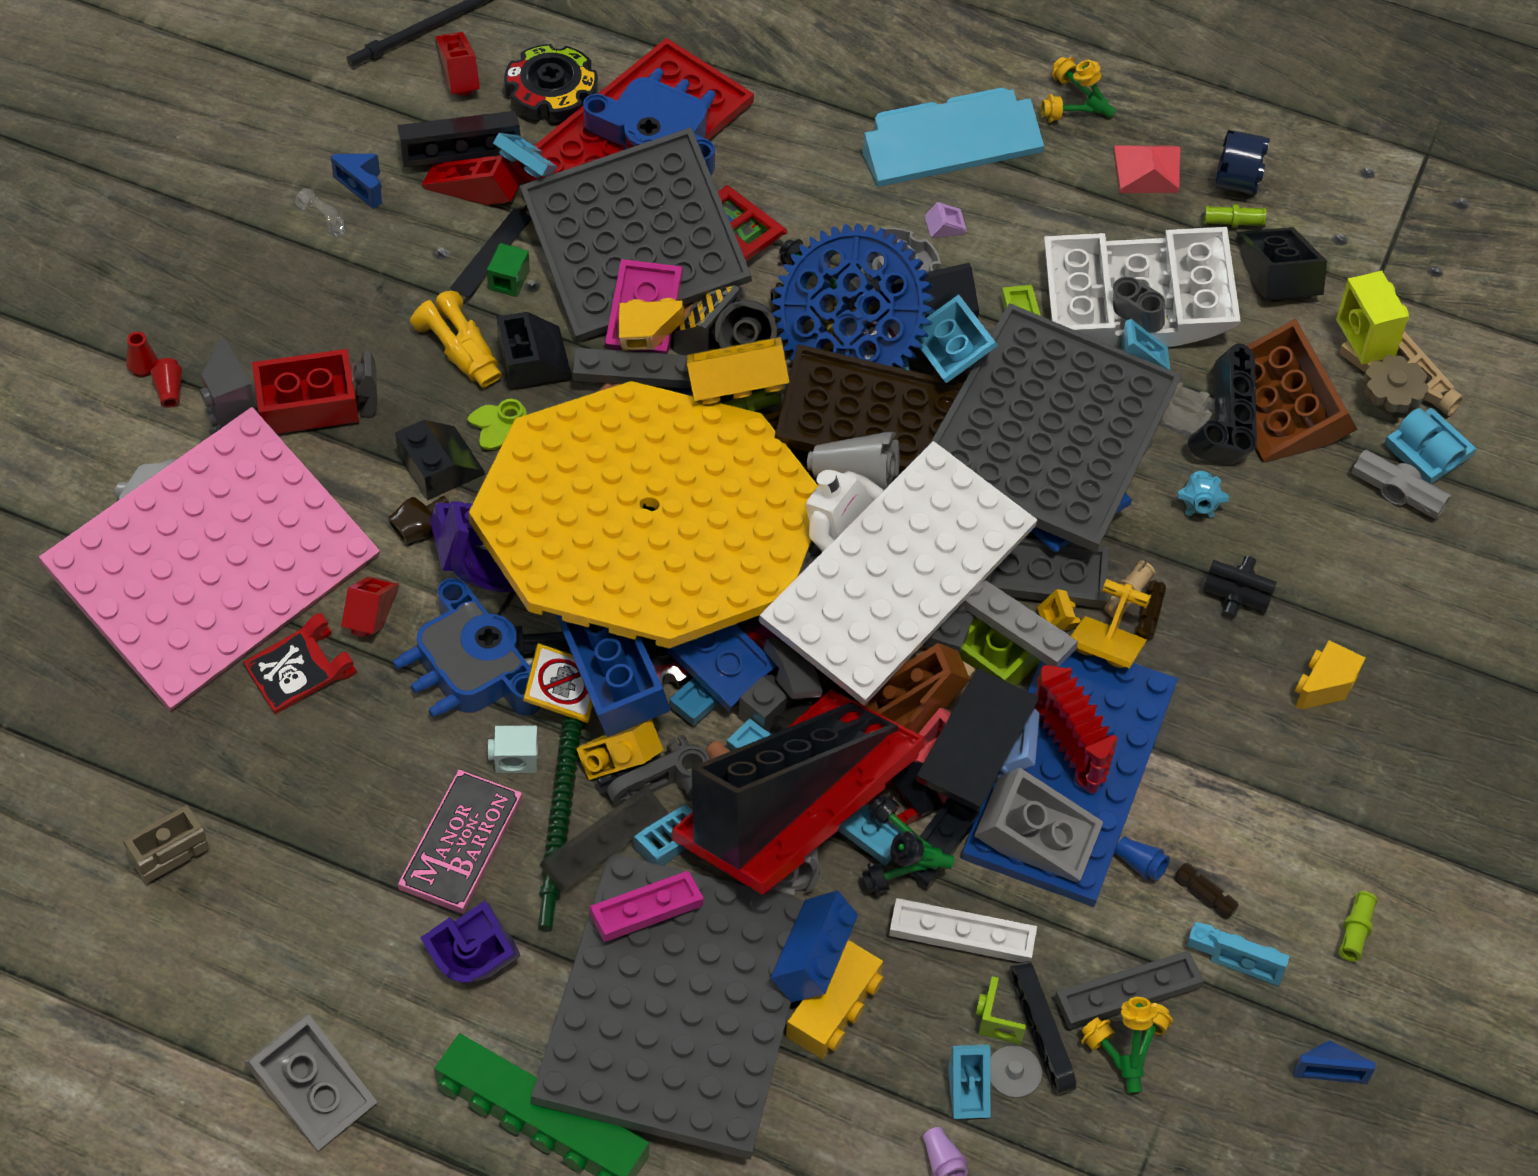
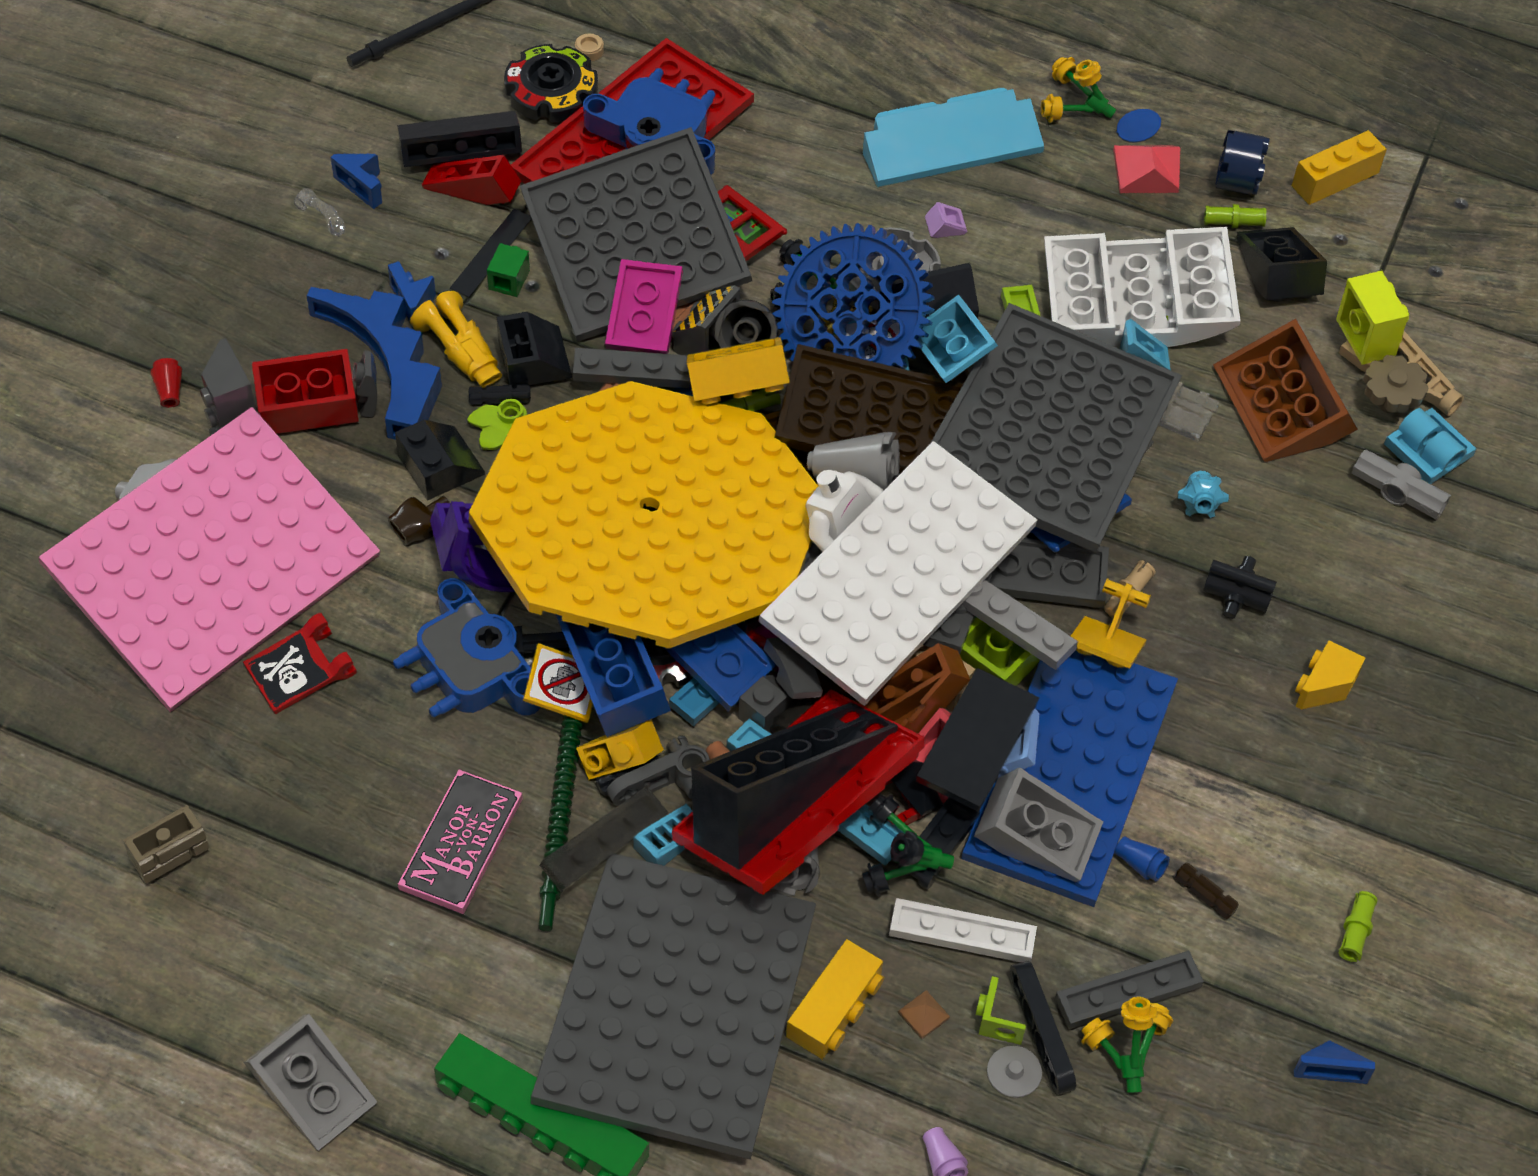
(139, 354): red cone -> none
(368, 605): red slope -> none
(400, 349): none -> blue arch
(413, 291): none -> blue slope
(458, 63): red slope -> none
(471, 946): dark purple brick -> none
(497, 393): none -> black axle
(514, 749): light aqua brick -> none
(516, 147): medium azure plate -> none
(590, 45): none -> tan tile
(646, 906): dark pink plate -> none
(648, 323): yellow slope -> none
(814, 946): blue brick -> none
(924, 1014): none -> medium nougat slope
(970, 1081): medium azure slope -> none
(1059, 610): yellow tile -> none
(1075, 726): red piece -> none
(1138, 125): none -> blue sticker
(1139, 302): dark grey beam -> none
(1150, 615): dark brown axle -> none
(1234, 429): black beam -> none
(1238, 953): medium azure hinge -> none
(1338, 167): none -> yellow brick

